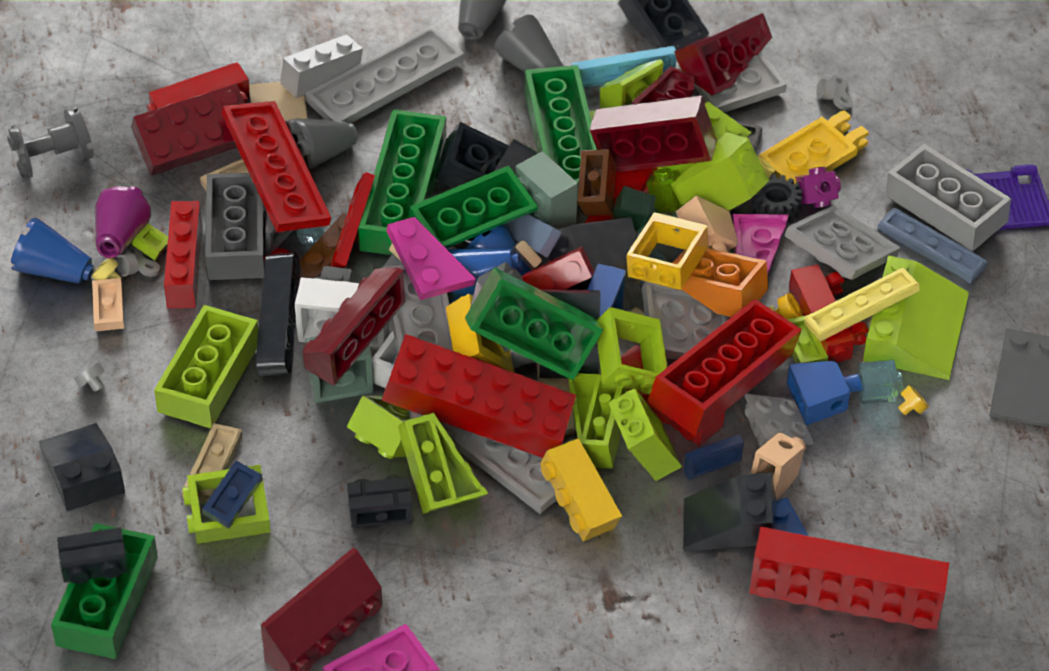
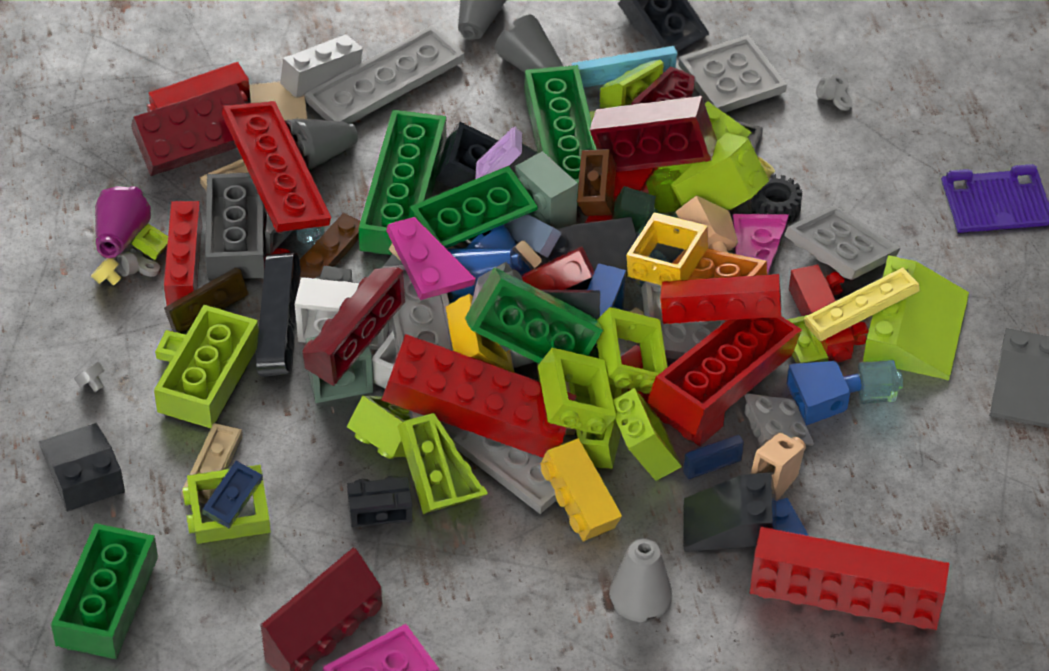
(50, 255): blue cone -> none
(59, 138): dark grey piece -> none
(92, 555): black brick -> none
(108, 304): light nougat plate -> none
(169, 345): none -> lime plate
(217, 294): none -> dark brown tile
(352, 221): red tile -> none
(501, 154): none -> lavender tile
(582, 370): none -> lime window
(641, 583): none -> light grey cone
(721, 299): none -> red brick
(724, 54): dark red wedge -> none
(788, 307): yellow tile -> none
(816, 146): yellow tile -> none
(819, 186): magenta brick -> none
(912, 401): yellow tile -> none
(932, 245): sand blue tile -> none
(948, 197): light grey brick -> none

